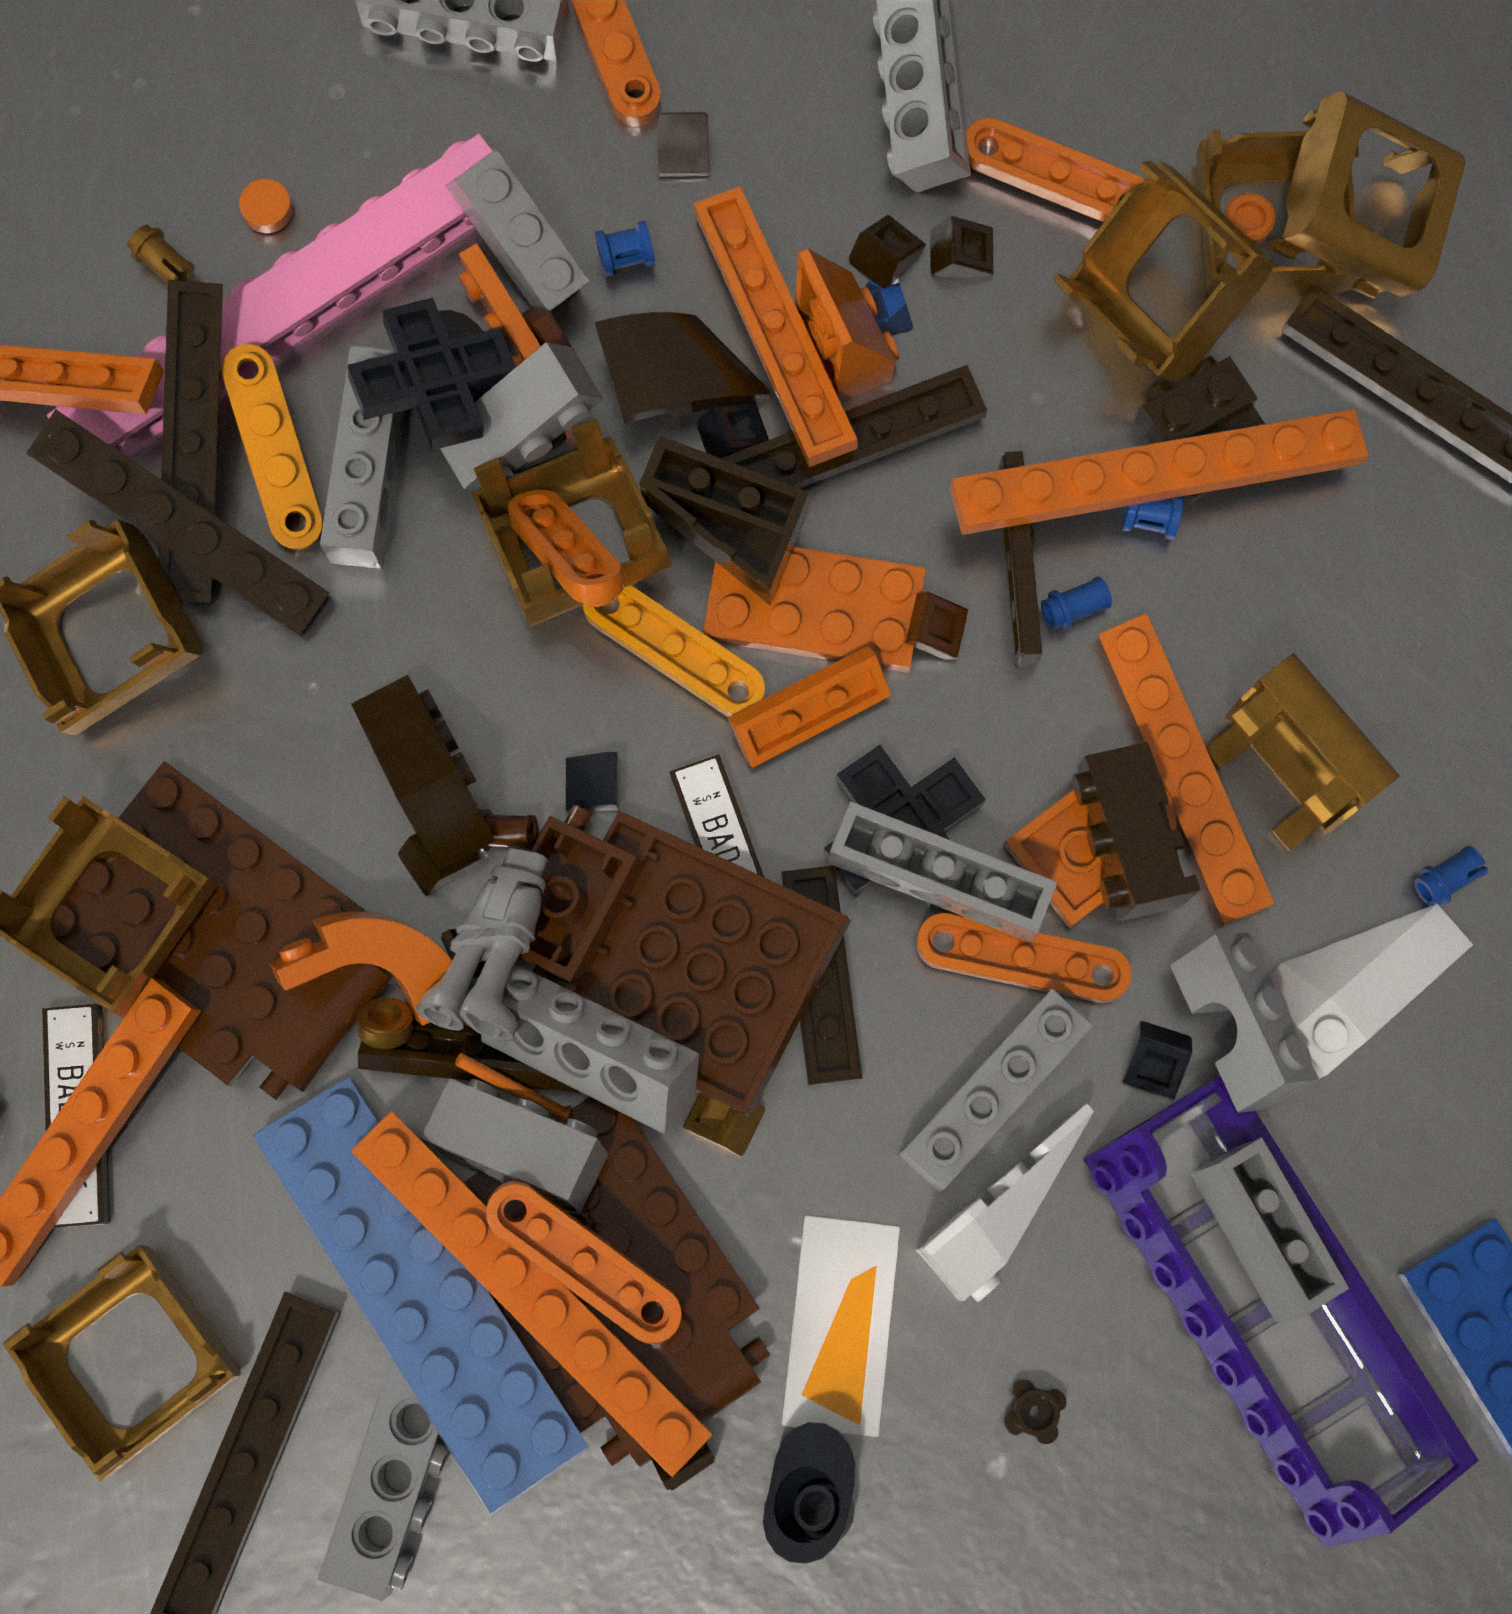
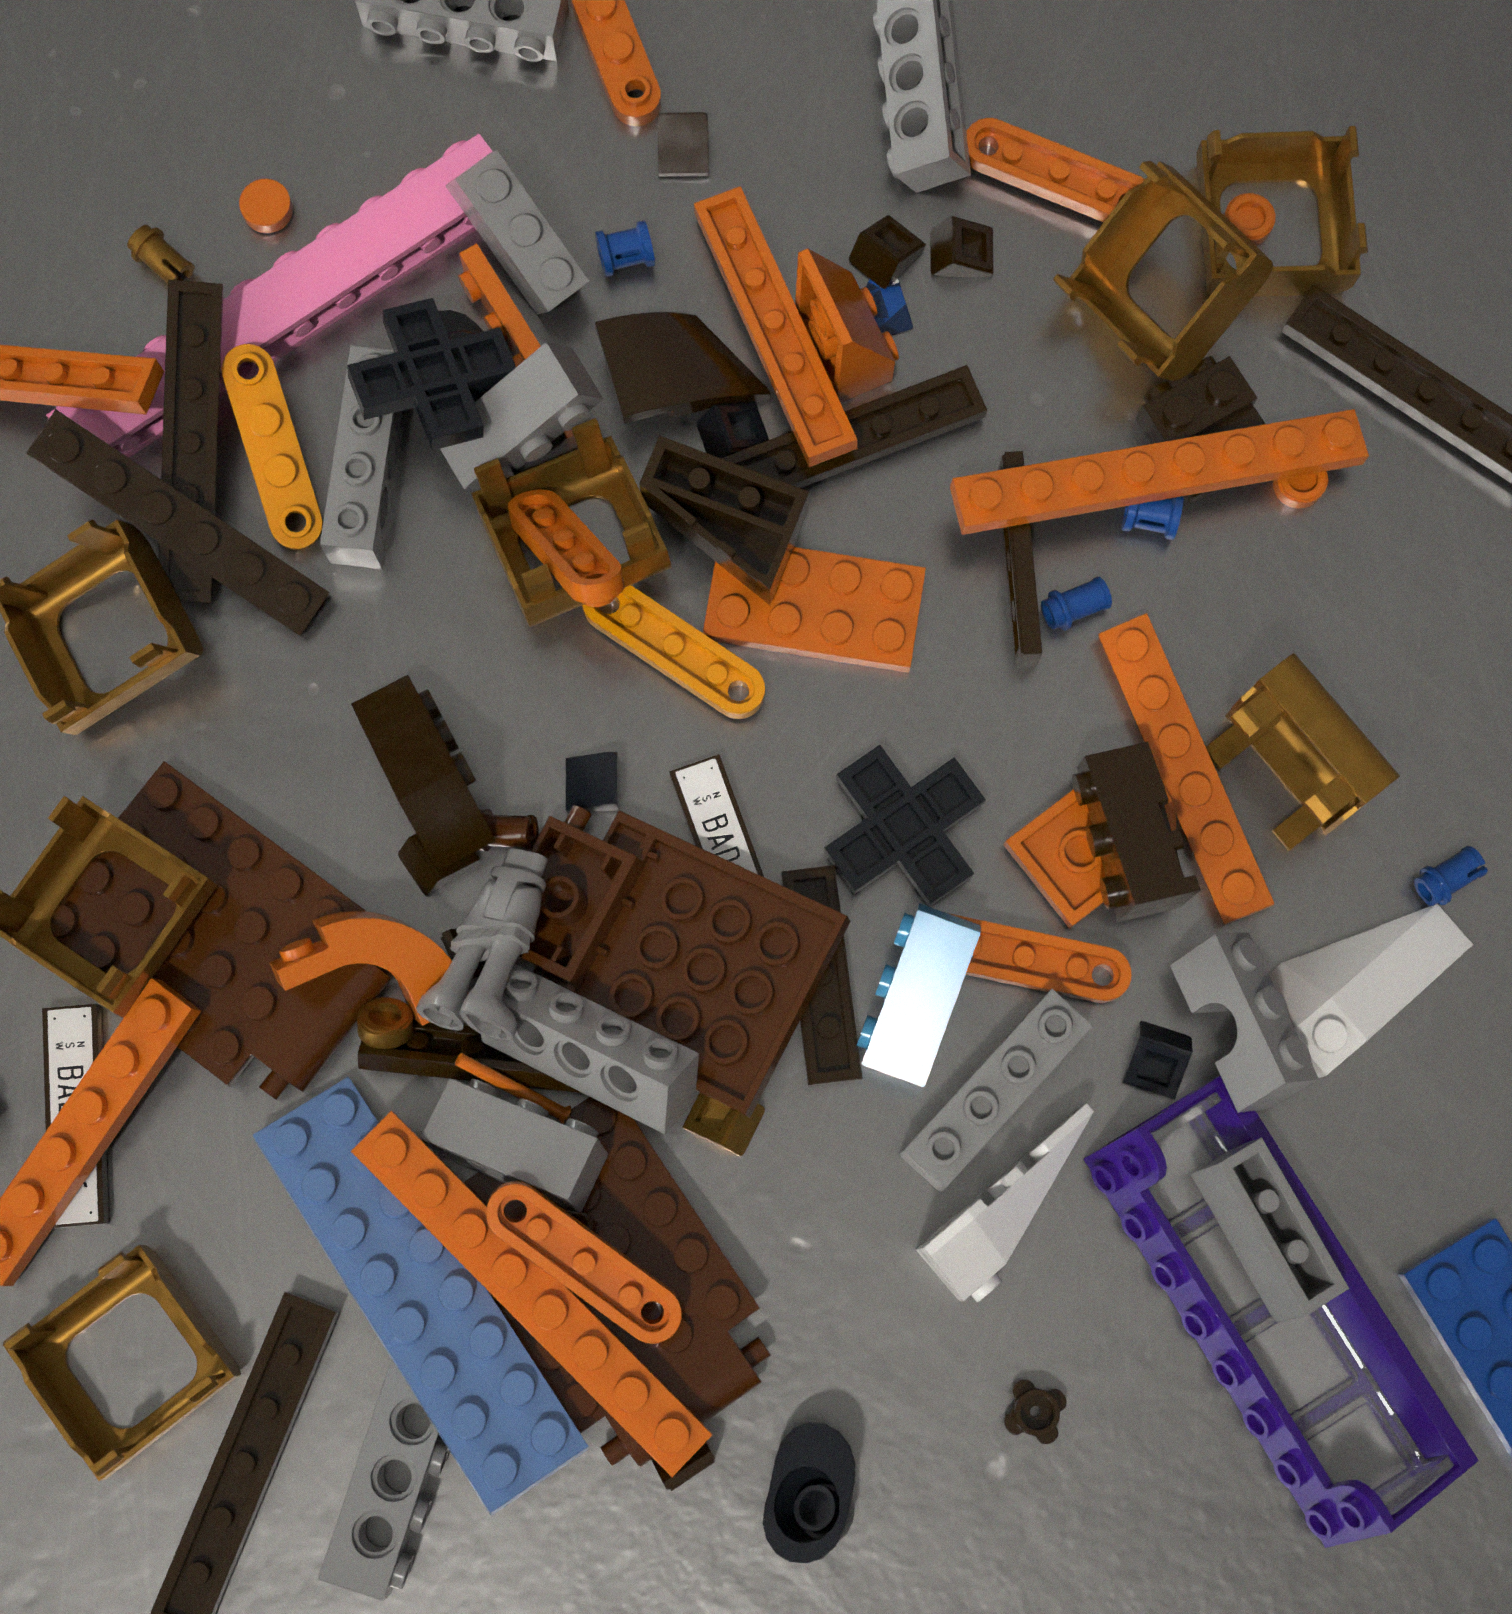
(545, 326): reddish brown tile -> none
(809, 706): orange plate -> none
(841, 1325): white sticker -> none
(918, 993): none -> brick
(936, 625): reddish brown tile -> none
(941, 872): light grey brick -> none
(1301, 490): none -> orange tile
(1317, 191): pearl gold piece -> none

